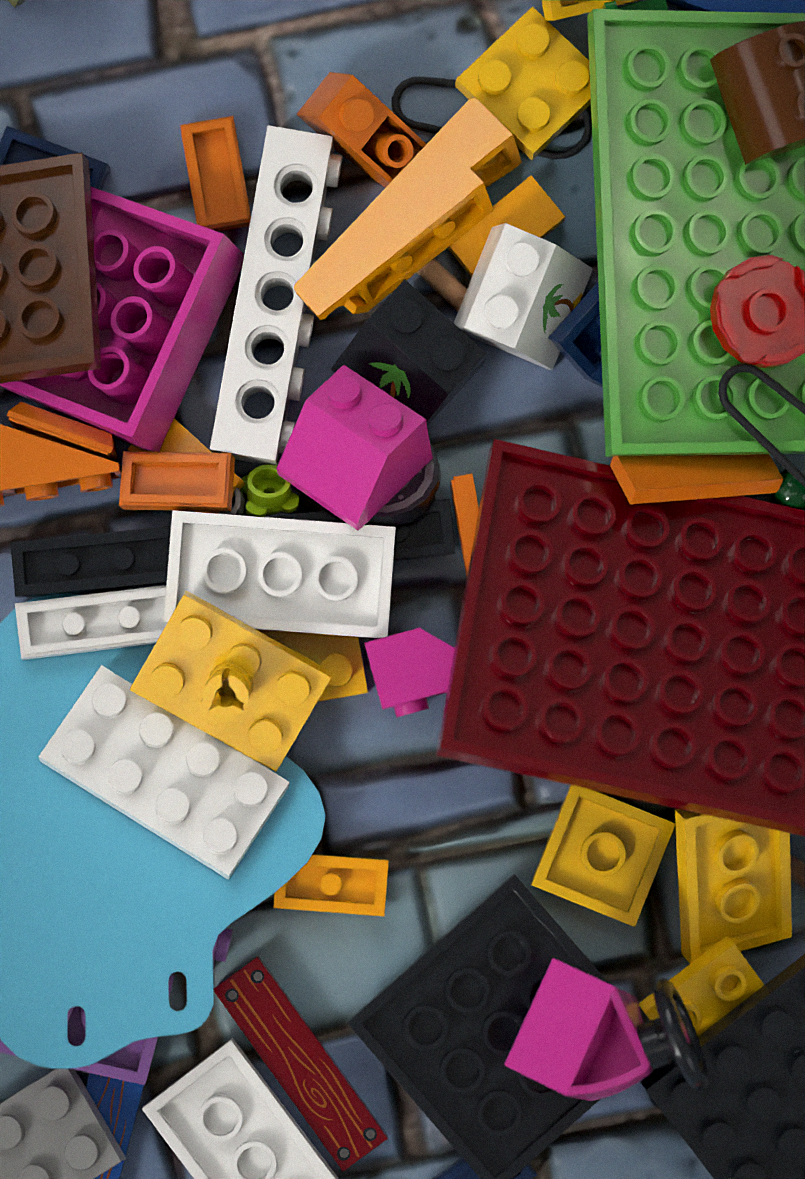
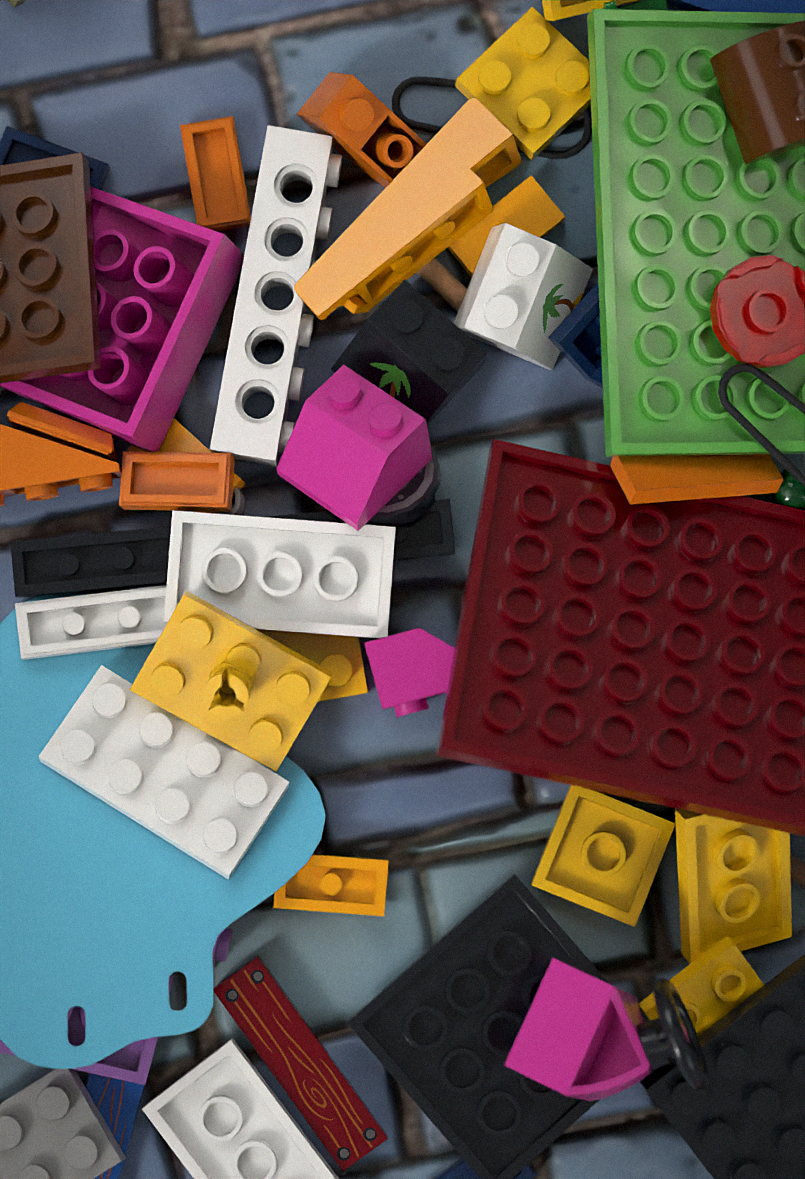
(268, 492): lime plate -> none
(466, 513): orange tile -> none

